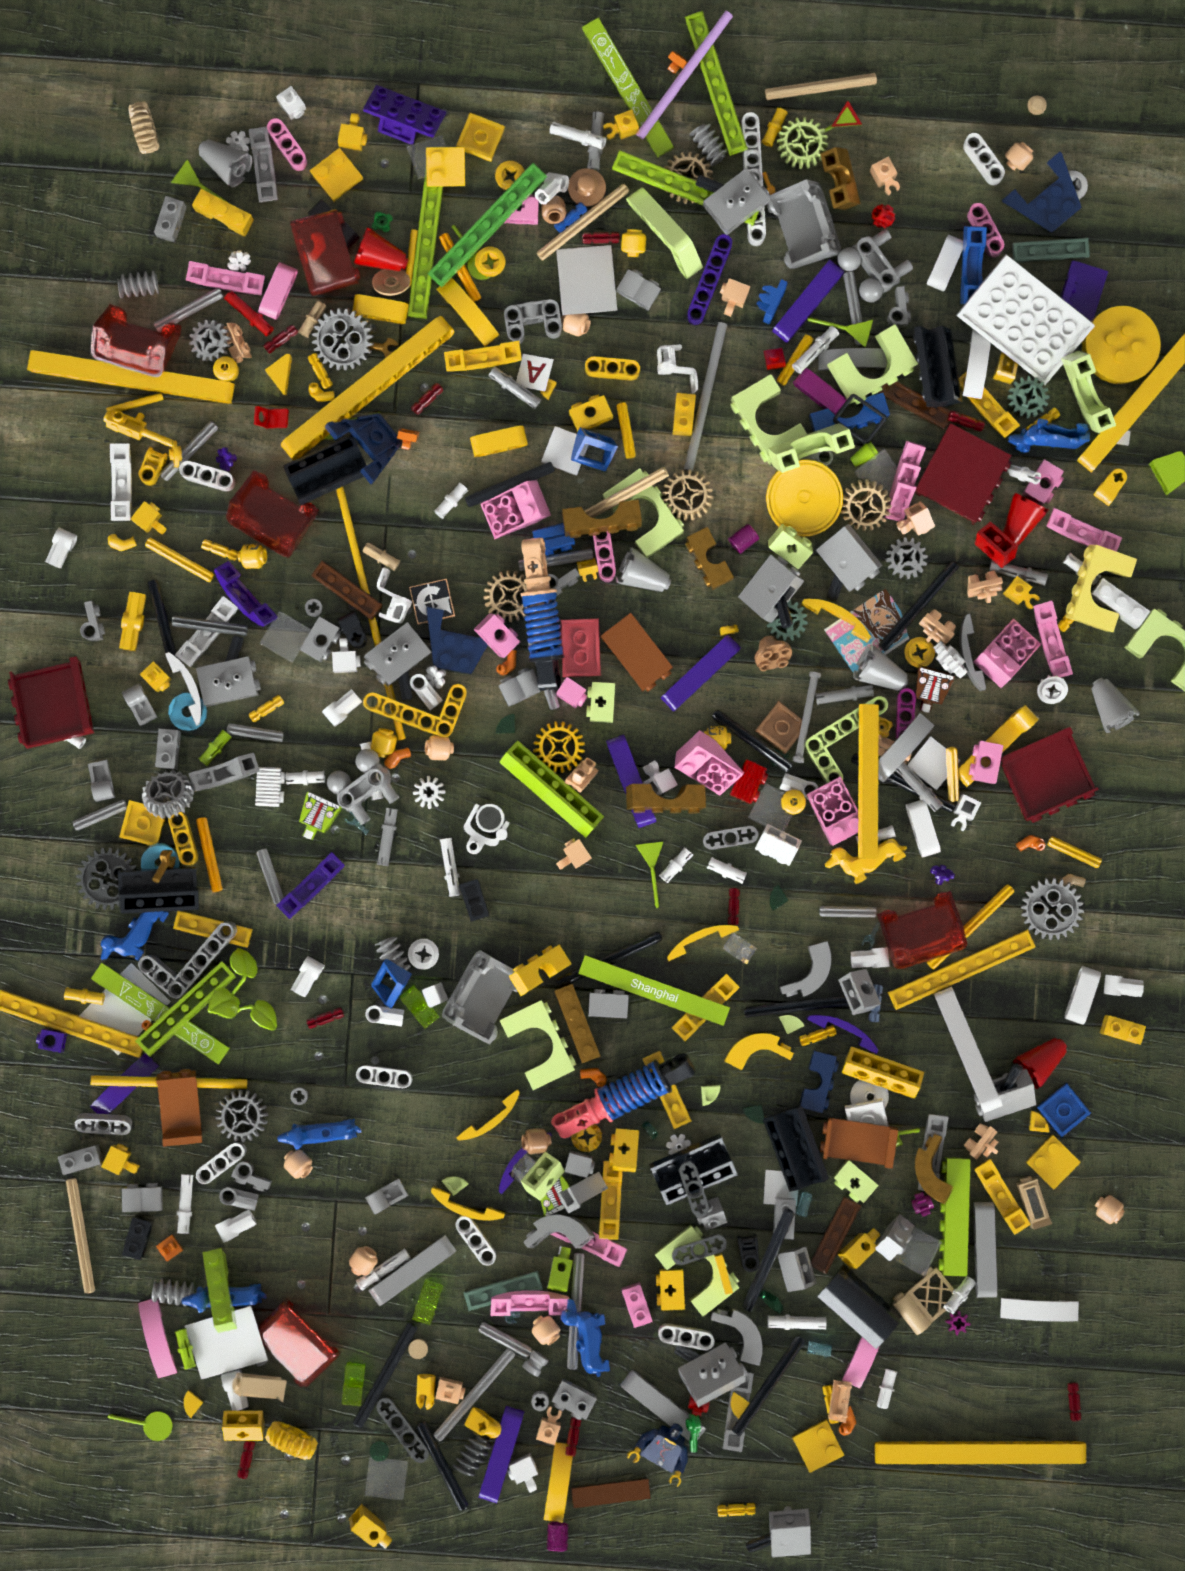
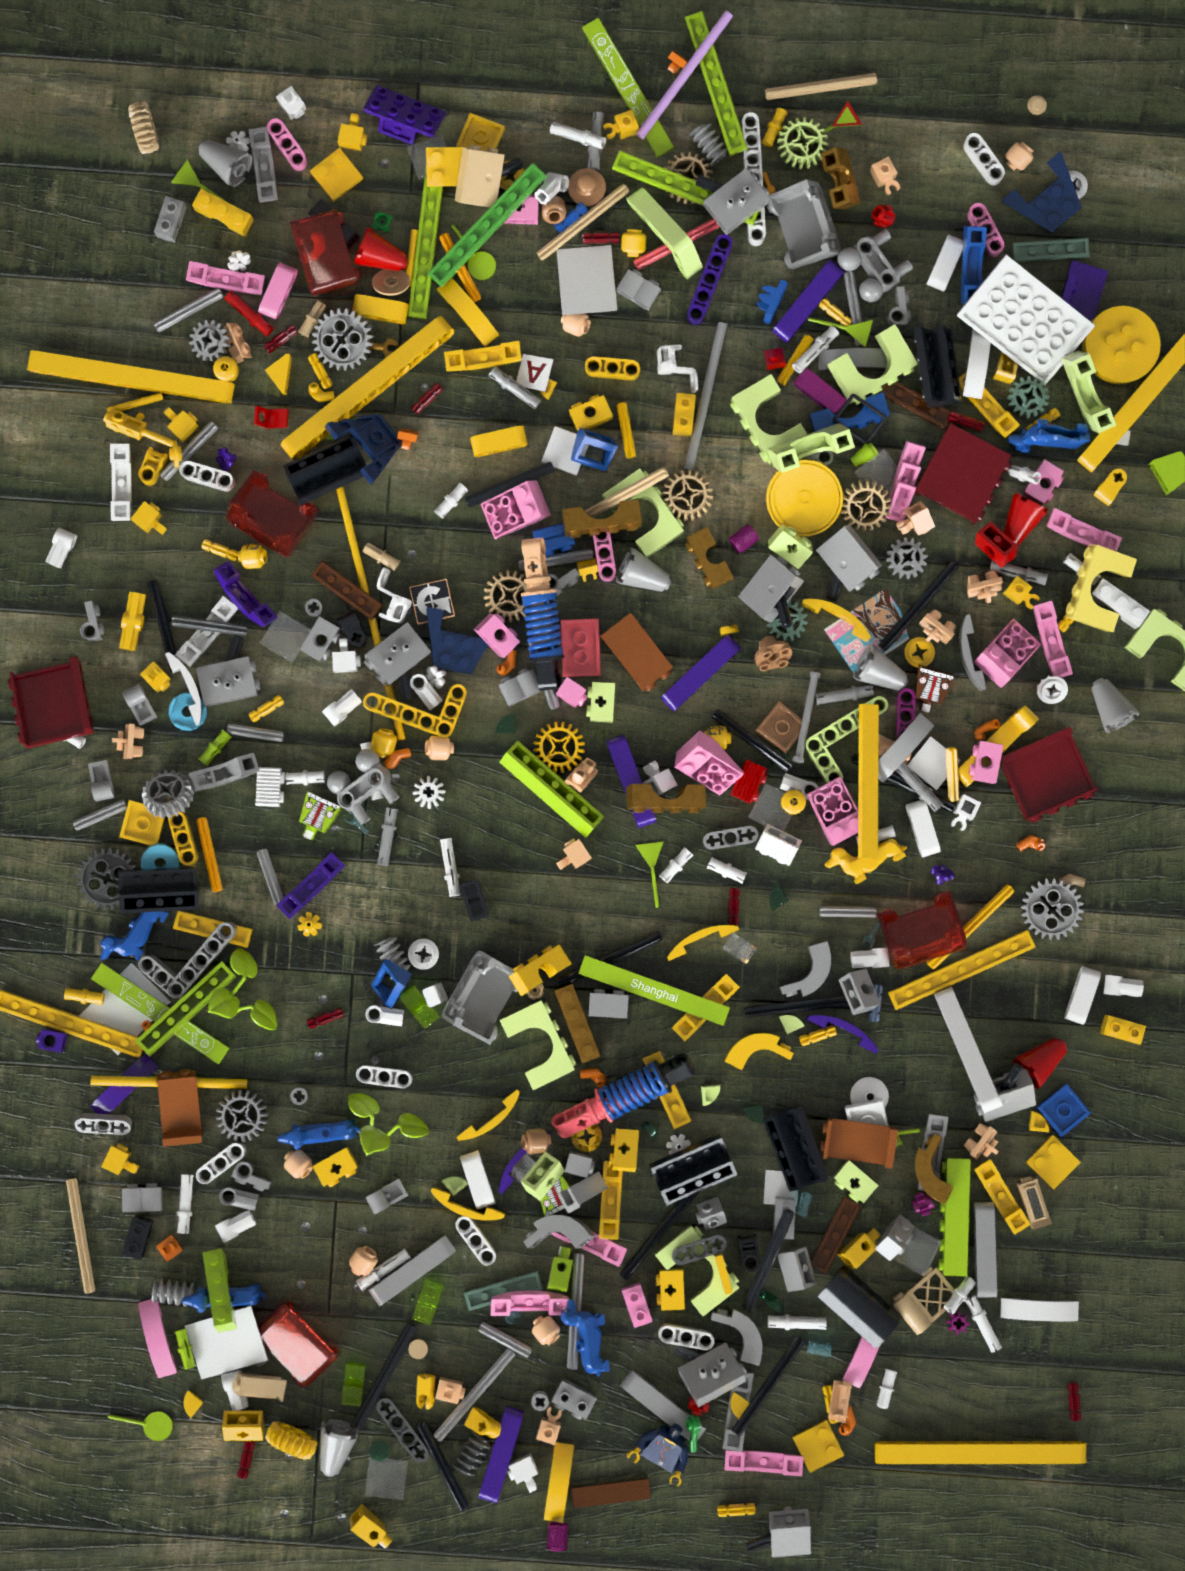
(80, 1159): light grey brick -> none
(119, 544): yellow arm -> none
(130, 733): none -> light nougat hips
(131, 345): clear red windscreen -> none
(138, 284): light grey piece -> none
(167, 861): pearl gold bar -> none
(168, 749): light grey brick -> none
(179, 559): yellow axle -> none
(182, 425): none -> yellow brick
(308, 974): white piece -> none
(312, 928): none -> yellow plant
(324, 1168): none -> yellow brick
(335, 1445): none -> light grey cone
(374, 1139): none -> lime plant
(477, 1179): none -> white beam
(481, 175): none -> tan piece
(489, 819): white piece -> none
(494, 254): yellow gear -> none
(532, 313): light grey beam -> none
(535, 1363): light grey wheel -> none
(538, 994): none -> tan plate
(573, 1435): dark red axle -> none
(656, 1236): none -> black axle
(663, 250): none -> coral axle
(693, 1204): dark grey beam -> none
(735, 294): light nougat brick -> none
(764, 1462): none -> bright pink slope
(816, 1098): dark blue arch -> none
(835, 312): none -> yellow axle
(882, 1072): yellow brick -> none
(887, 725): yellow plate -> none
(950, 659): white gear -> none
(983, 1323): none -> white pin
(986, 727): none -> orange arm
(1074, 852): yellow axle -> none
(1110, 1209): light nougat head -> none

